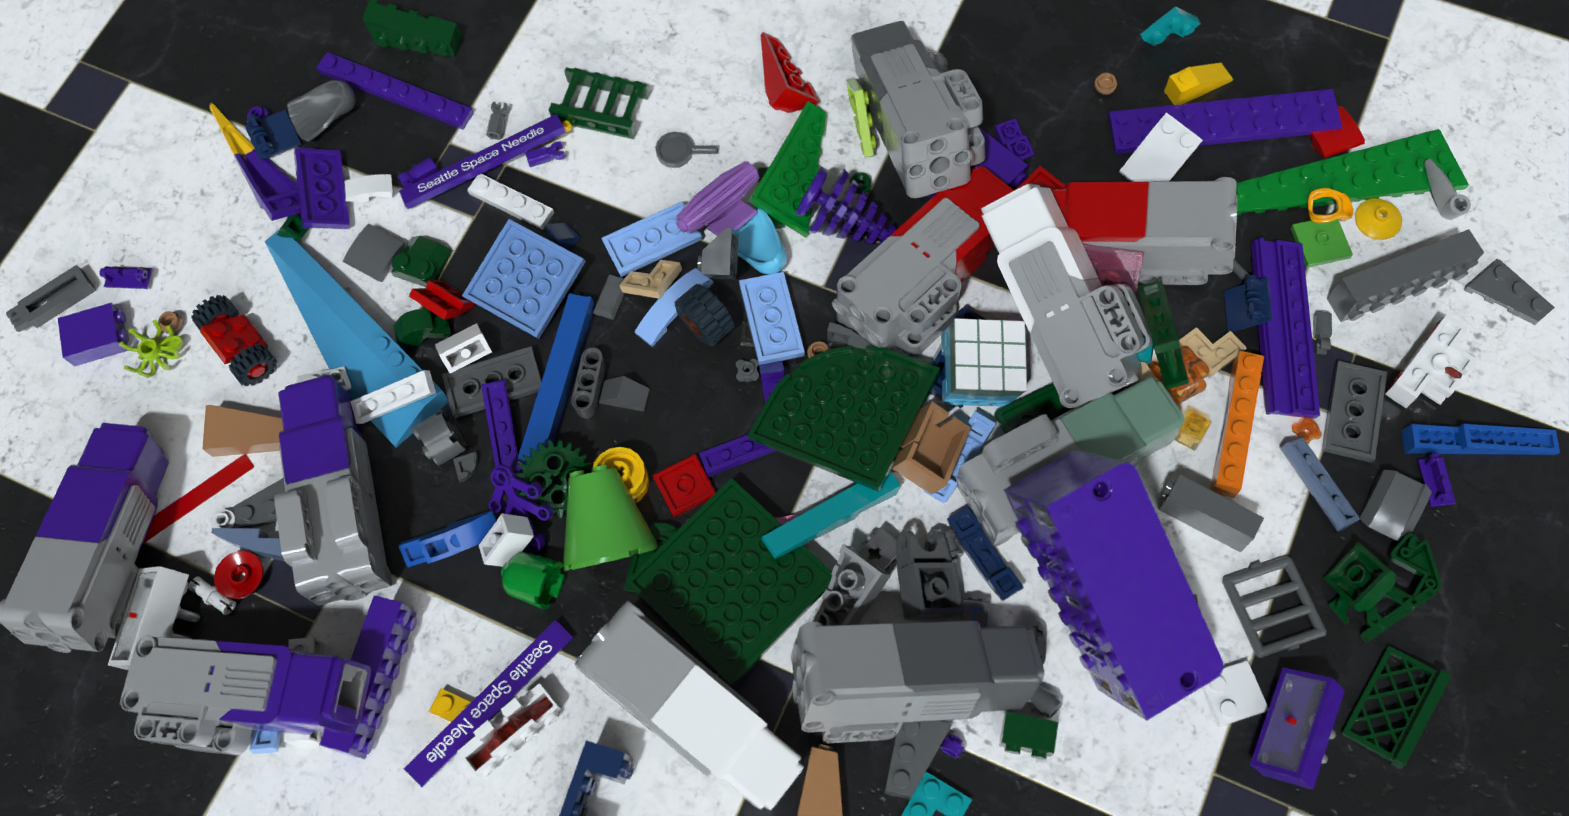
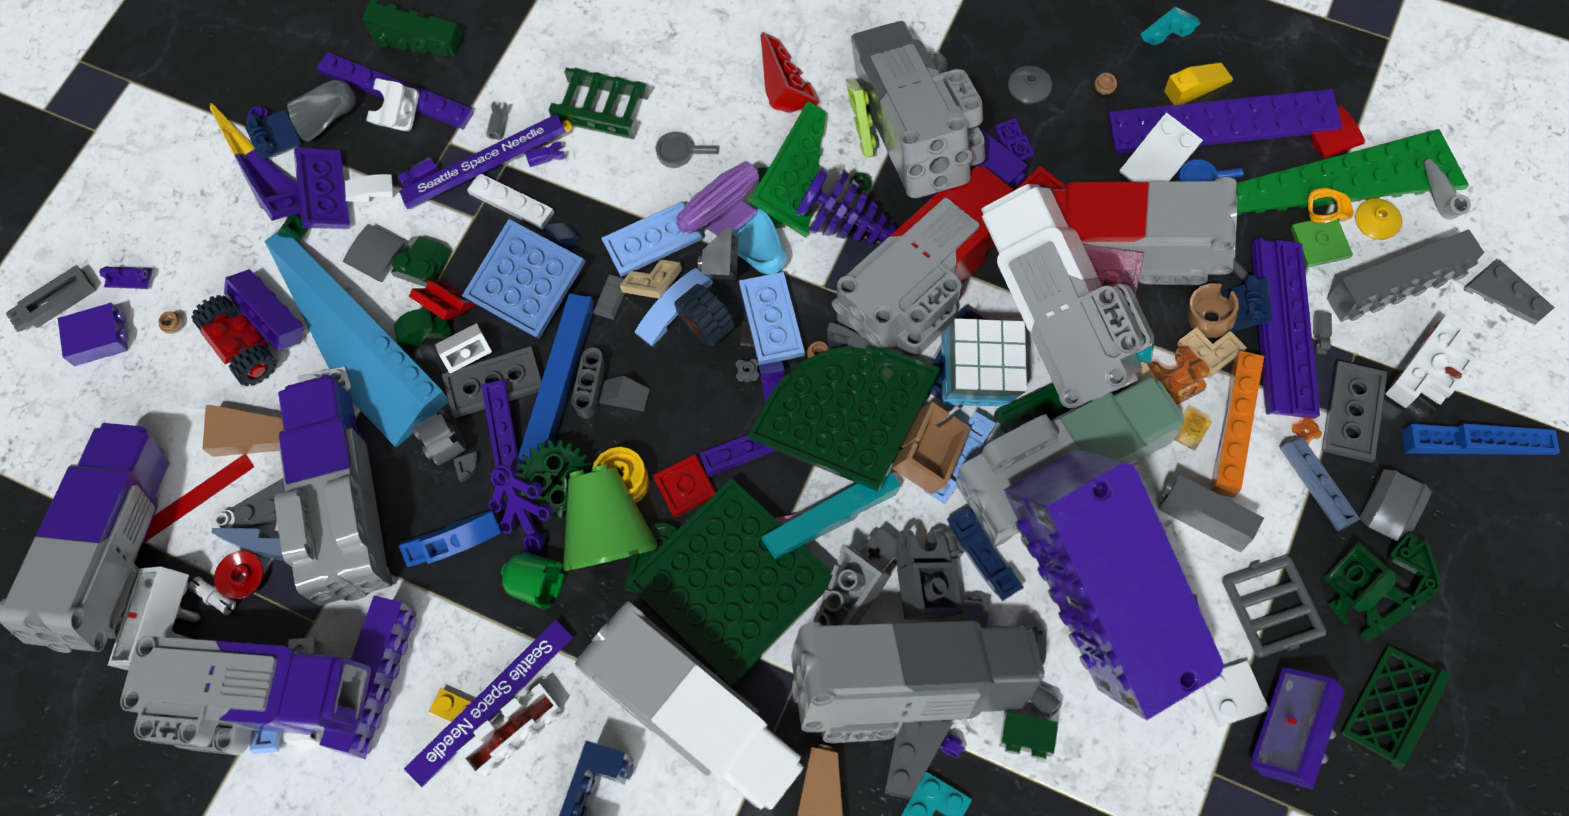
(152, 349): lime animal -> none
(263, 309): none -> dark purple brick
(393, 397): white plate -> none
(398, 105): none -> white piece
(505, 539): white brick -> none
(1028, 91): none -> dark grey dish
(1163, 334): dark green fence -> none
(1204, 171): none -> blue piece
(1207, 300): none -> medium nougat piece
(1436, 478): dark purple hinge -> none

